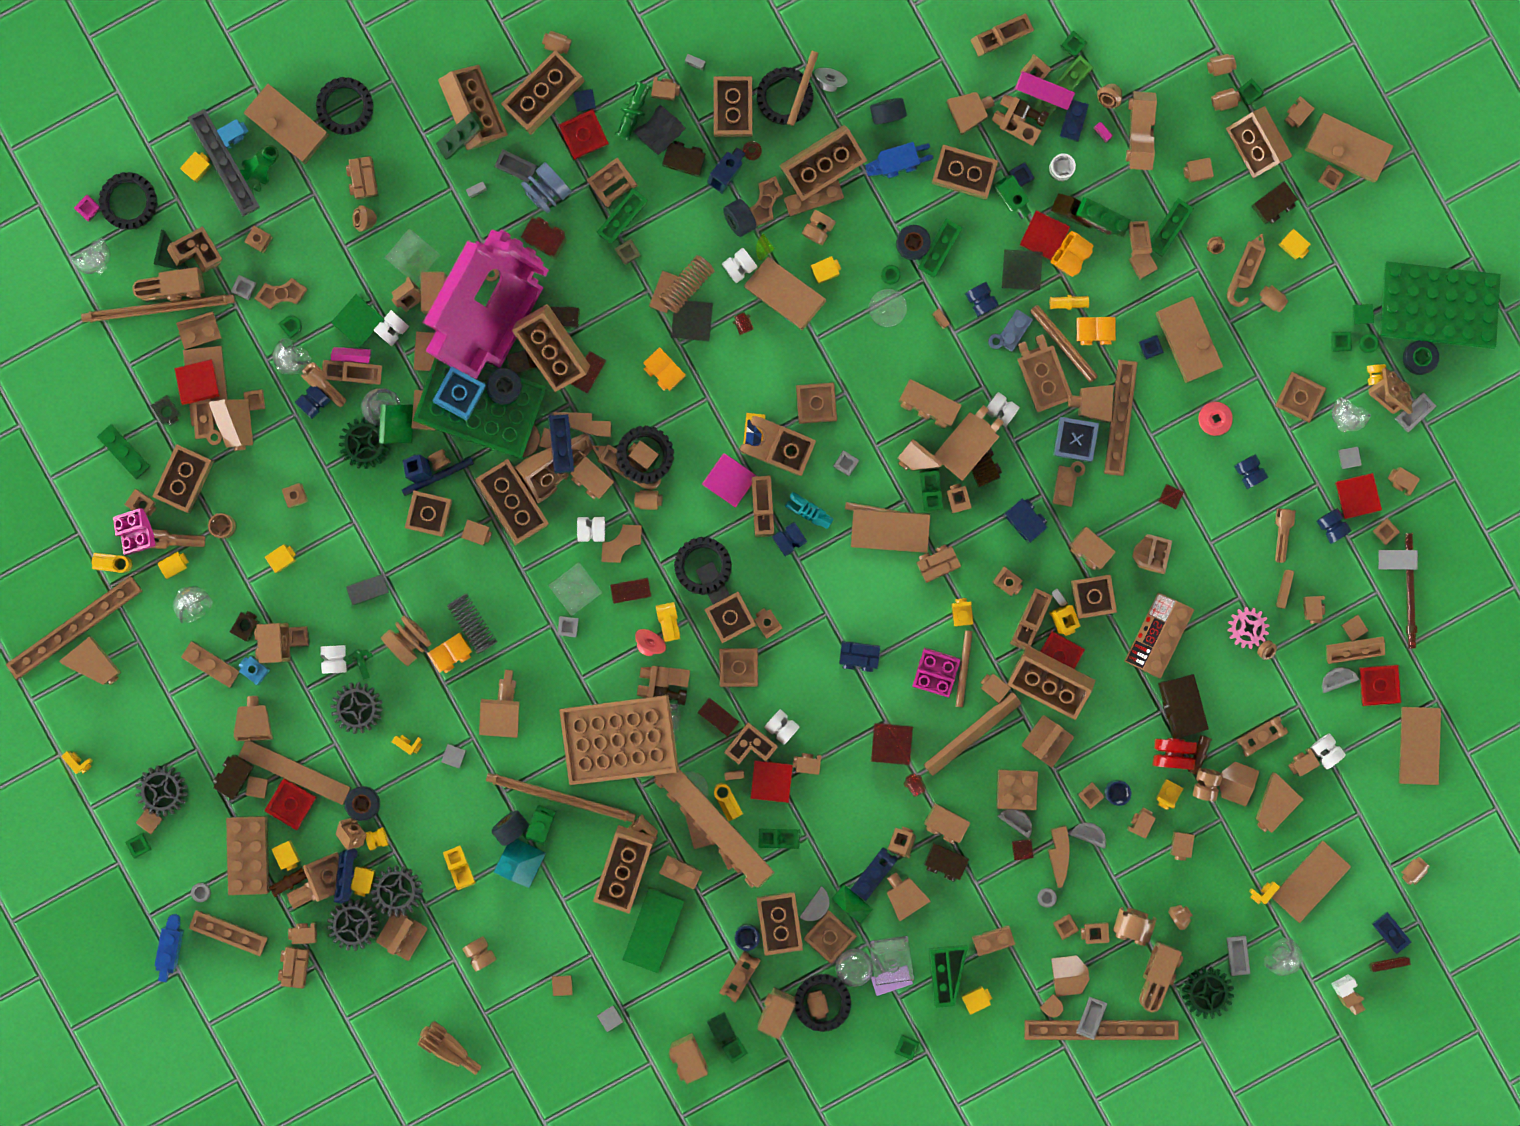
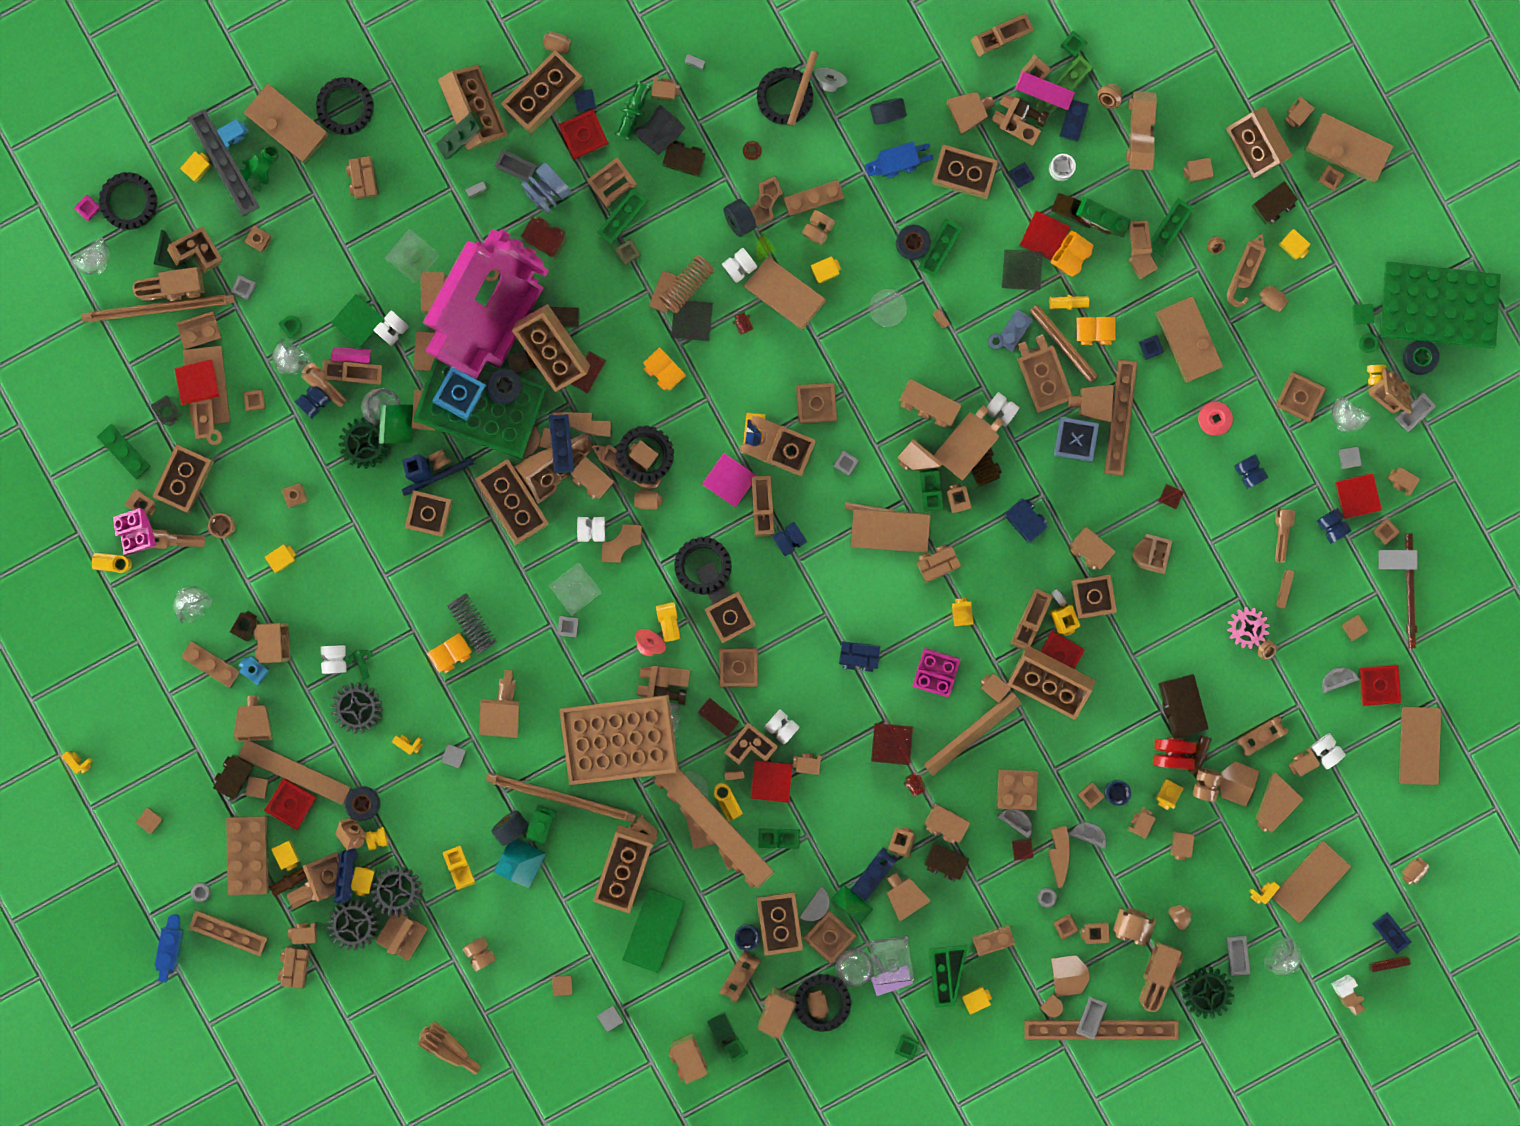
(74, 627): medium nougat tile -> none
(92, 662): medium nougat slope -> none
(138, 845): green tile -> none
(157, 798): dark grey gear -> none
(173, 564): yellow brick -> none
(233, 422): medium nougat slope -> none
(288, 292): medium nougat tile -> none
(298, 636): medium nougat tile -> none
(364, 218): medium nougat cone -> none
(367, 589): dark grey tile -> none
(406, 295): medium nougat brick -> none
(406, 640): medium nougat wheel -> none
(476, 533): medium nougat brick -> none
(630, 590): clear red tile -> none
(680, 872): medium nougat brick -> none
(722, 174): dark blue torso -> none
(733, 106): medium nougat brick -> none
(772, 628): medium nougat brick -> none
(809, 511): teal hinge -> none
(823, 162): medium nougat slope -> none
(890, 274): green tile -> none
(964, 668): medium nougat bar -> none
(981, 298): dark blue wheel -> none
(1000, 581): medium nougat brick -> none
(1007, 189): green torso -> none
(1047, 741): medium nougat bracket -> none
(1066, 484): medium nougat hinge -> none
(1103, 132): dark pink tile -> none
(1159, 635): medium nougat slope -> none
(1221, 64): medium nougat brick -> none
(1225, 99): medium nougat brick -> none
(1250, 91): green tile -> none
(1313, 608): medium nougat brick -> none
(1341, 341): green tile -> none
(1355, 650): medium nougat plate -> none

